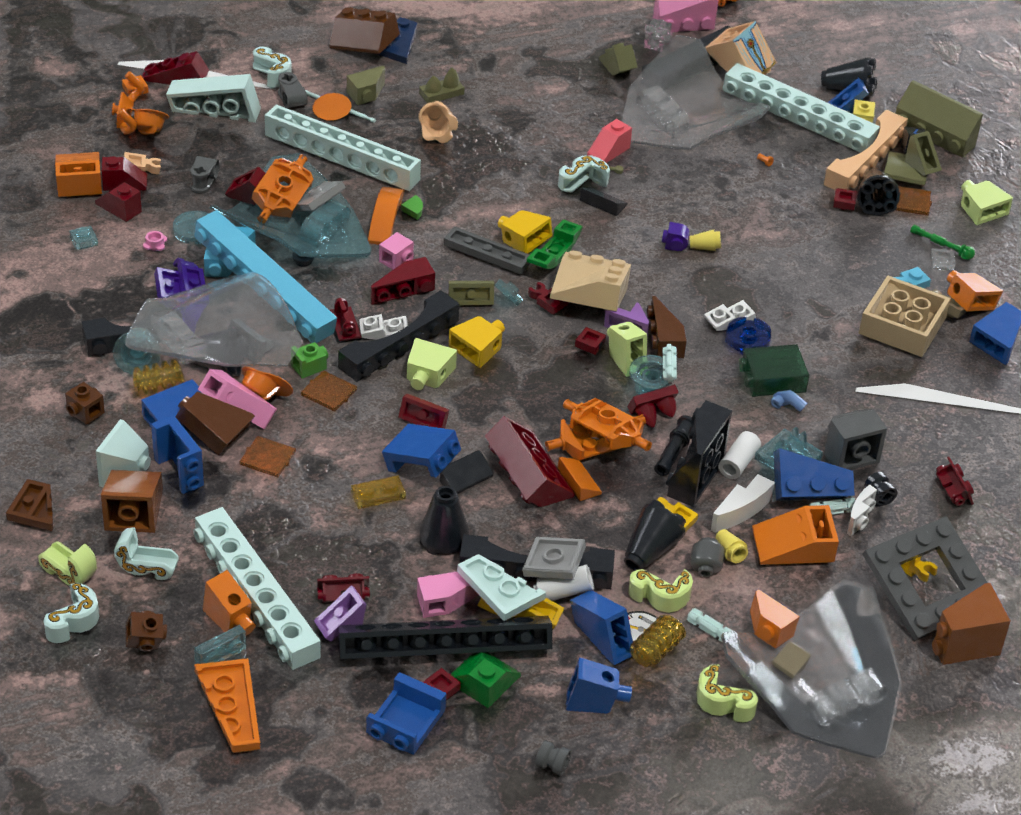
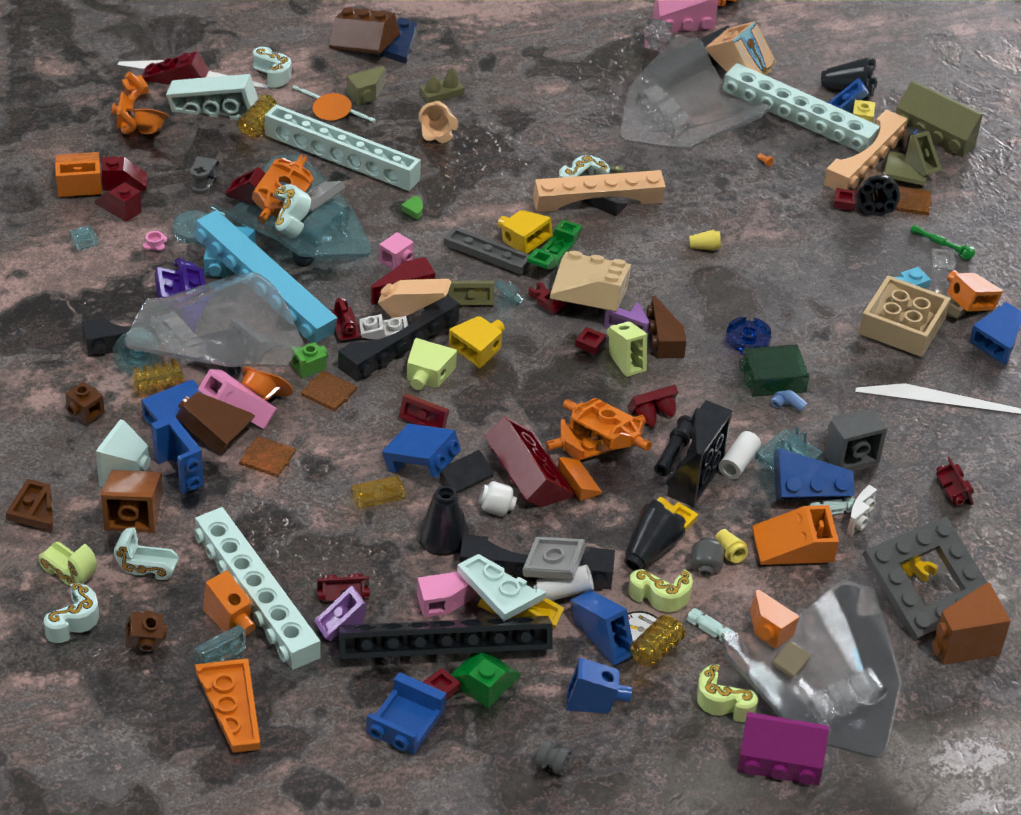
(151, 165): light nougat plate -> none
(253, 121): none -> clear yellow piece
(291, 91): dark grey piece -> none
(294, 209): none -> light aqua animal
(385, 214): orange slope -> none
(412, 295): none -> light nougat slope
(497, 498): none -> white head
(556, 192): none -> light nougat arch
(611, 141): coral slope -> none
(619, 59): olive slope -> none
(648, 374): clear light blue piece -> none
(669, 363): light aqua axle -> none
(676, 237): dark purple plate -> none
(722, 316): white slope -> none
(743, 503): white slope -> none
(783, 748): none -> magenta slope
(885, 492): black wheel -> none
(985, 201): yellowish green torso -> none

